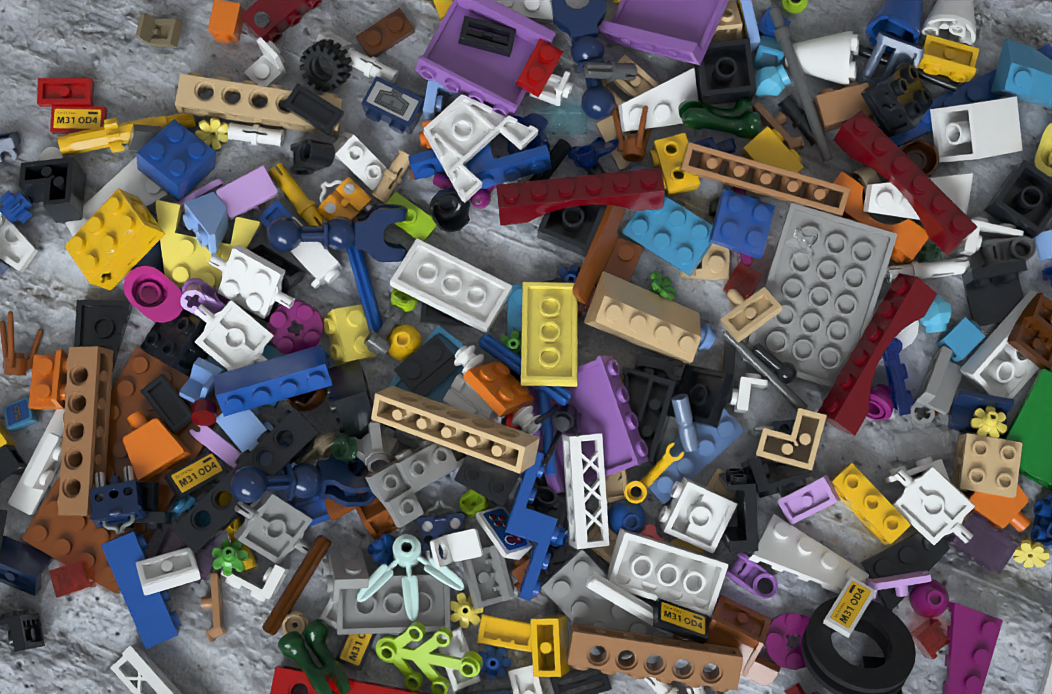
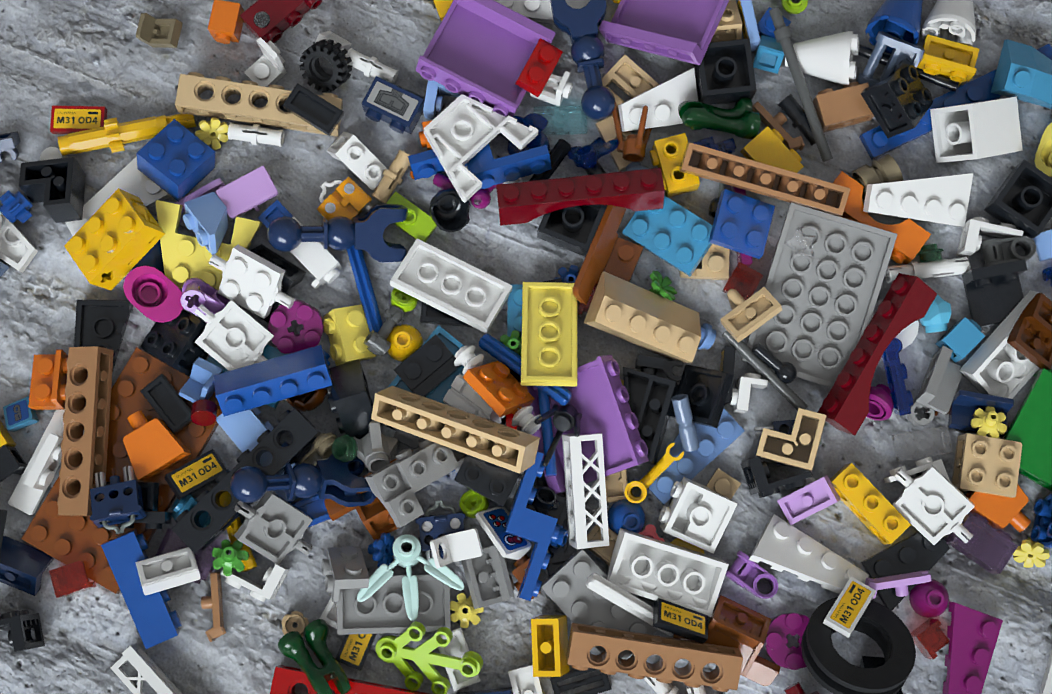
(14, 362): dark orange plant -> none
(65, 92): red plate -> none
(141, 135): dark grey tile -> none
(217, 445): lavender piece -> none
(296, 584): reddish brown axle -> none
(305, 208): yellow pin -> none
(311, 156): black piece -> none
(385, 33): reddish brown plate -> none
(486, 40): black tile -> none
(498, 657): blue plant -> none
(505, 633): yellow plate -> none
(610, 70): dark grey axle -> none
(745, 535): black panel -> none
(771, 81): medium azure rock -> none
(923, 155): reddish brown hair -> none
(938, 213): dark red arch -> none

